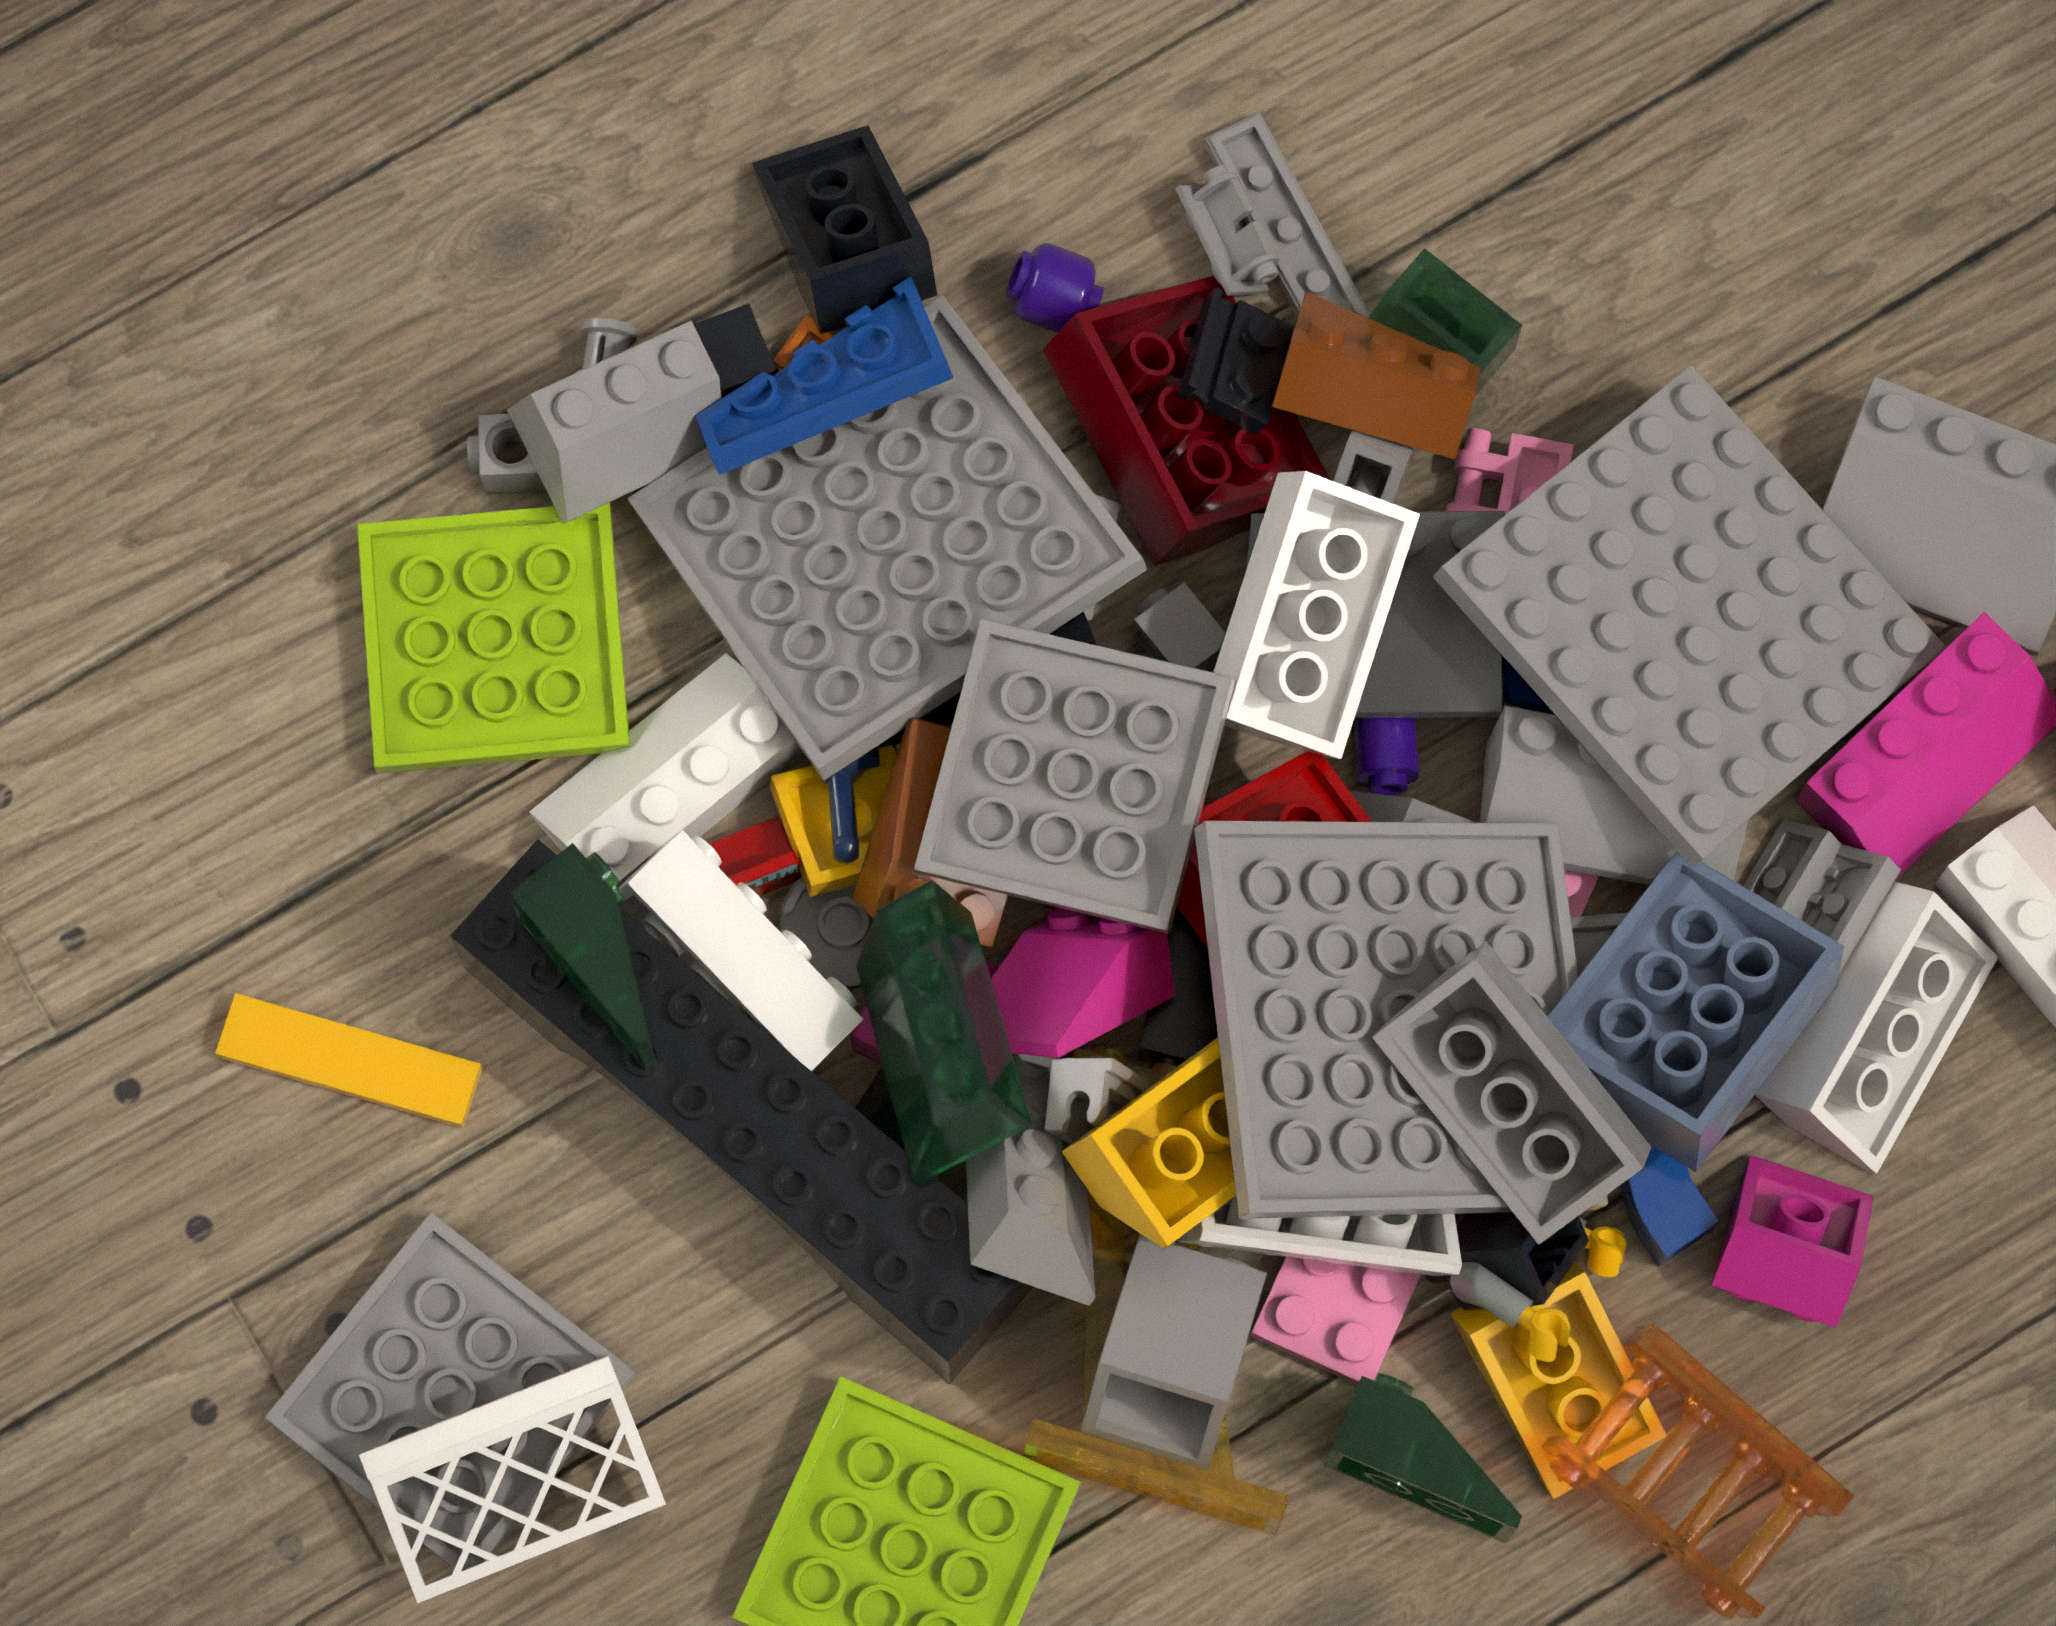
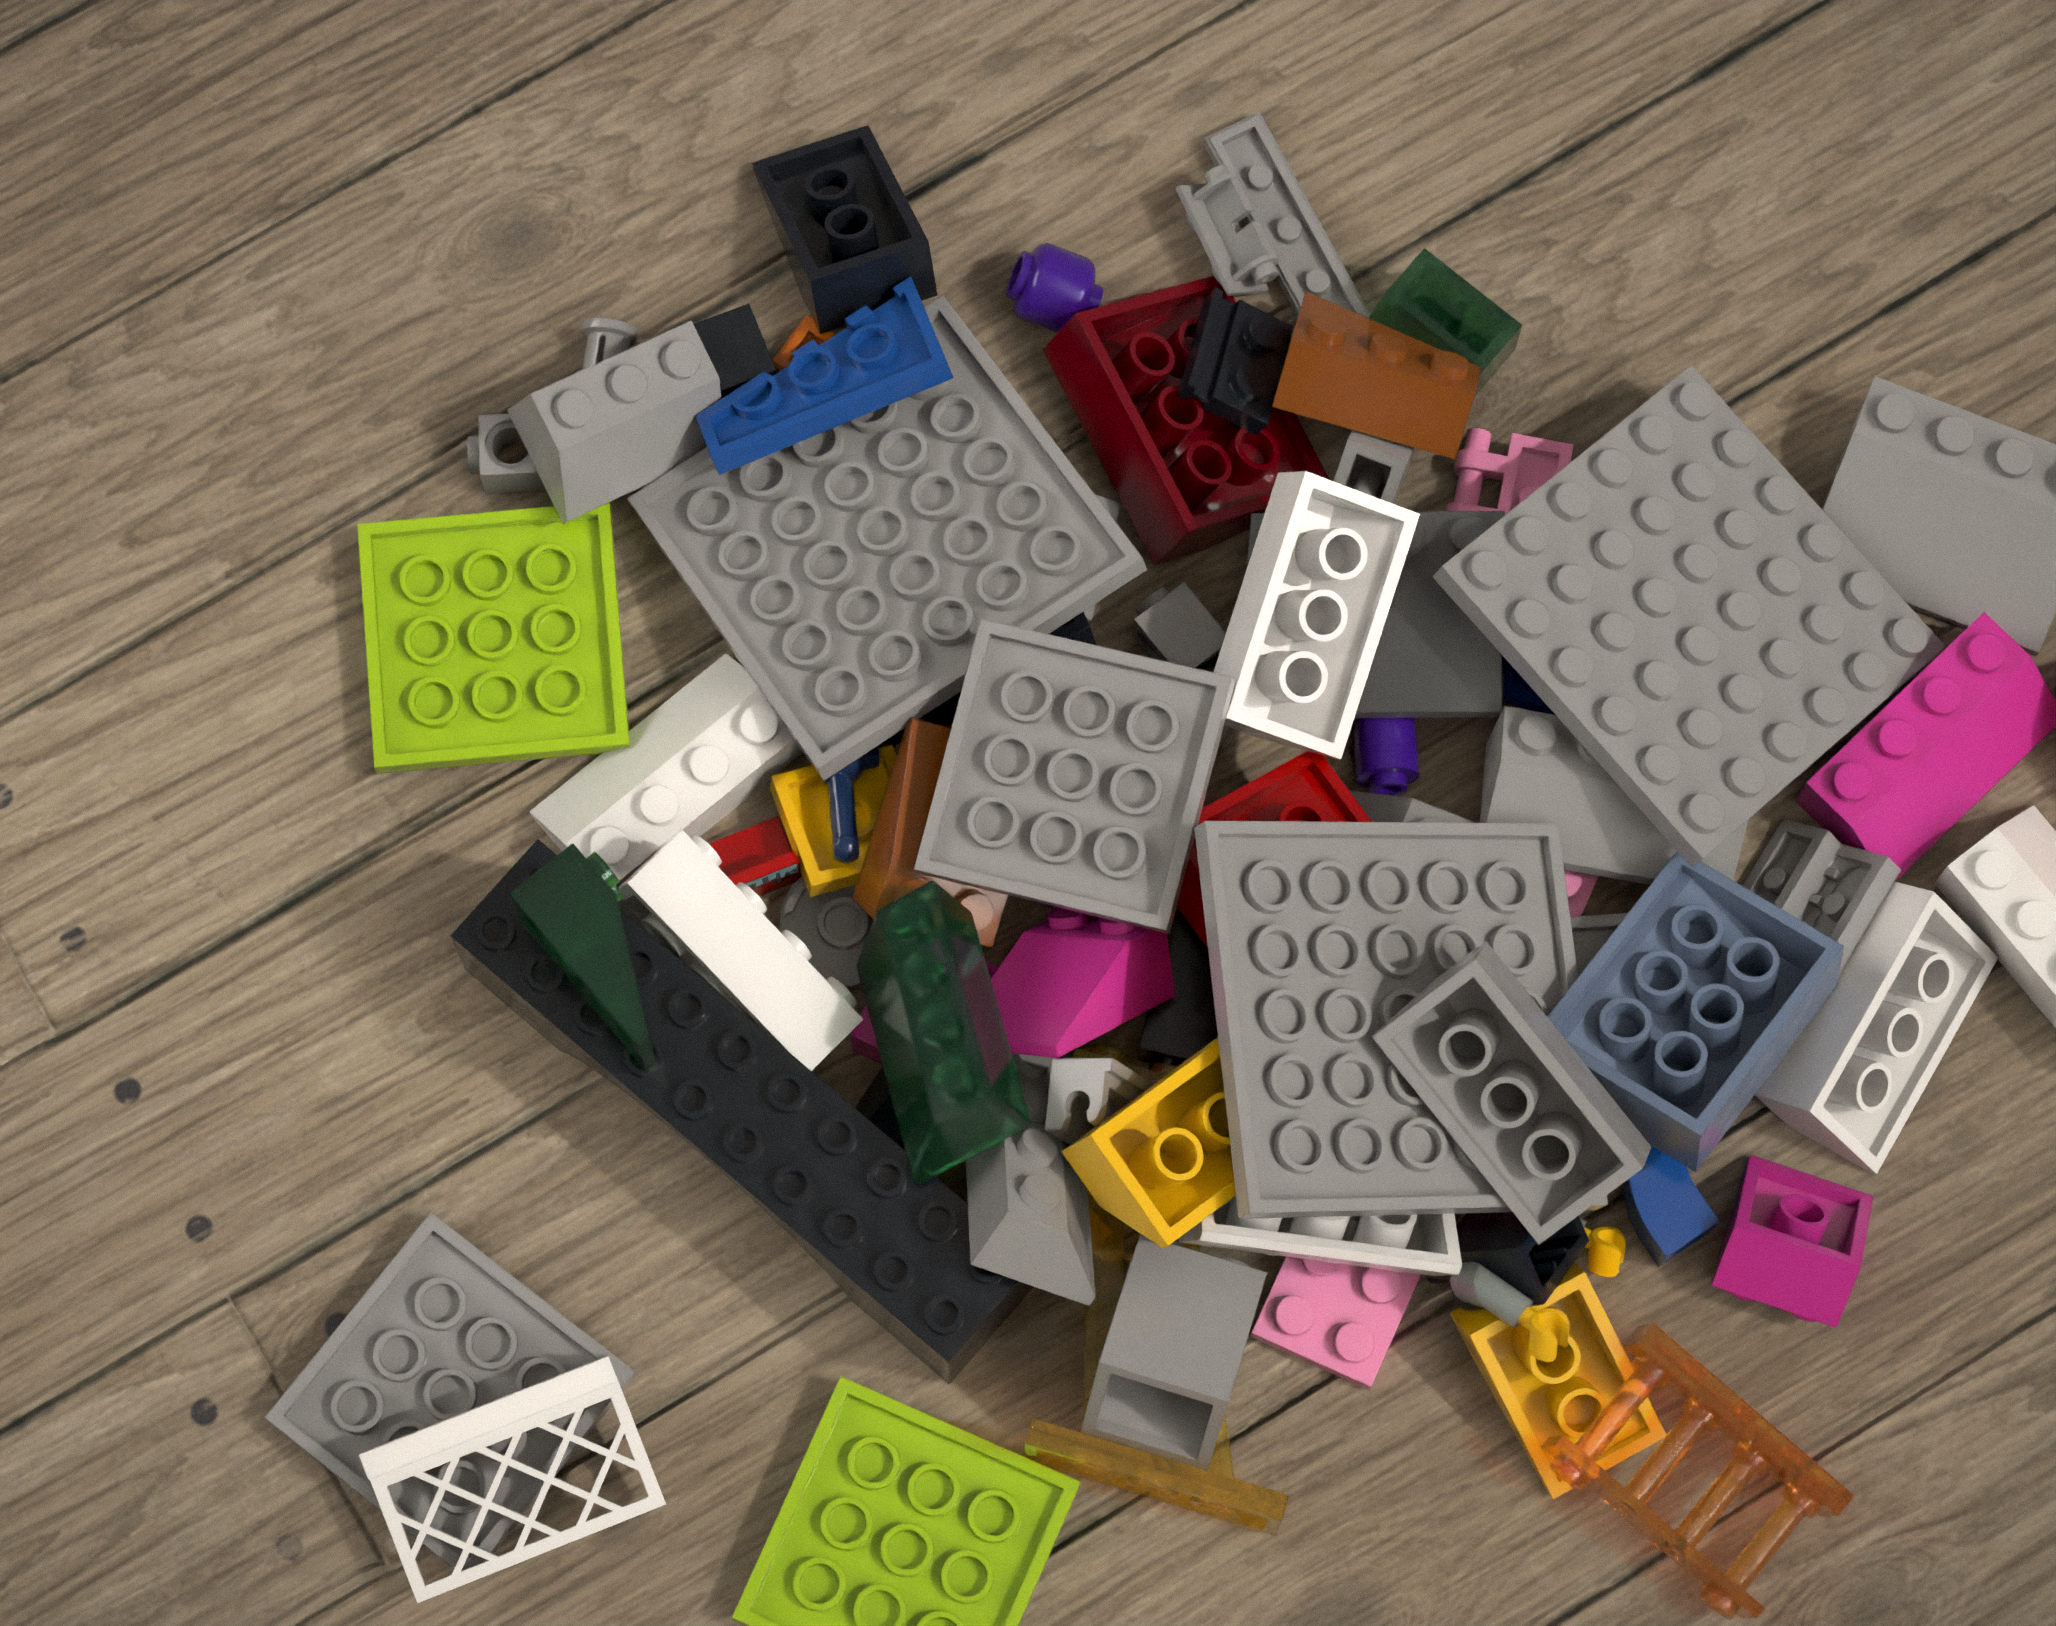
(349, 1060): yellow tile -> none
(1411, 1455): clear green slope -> none

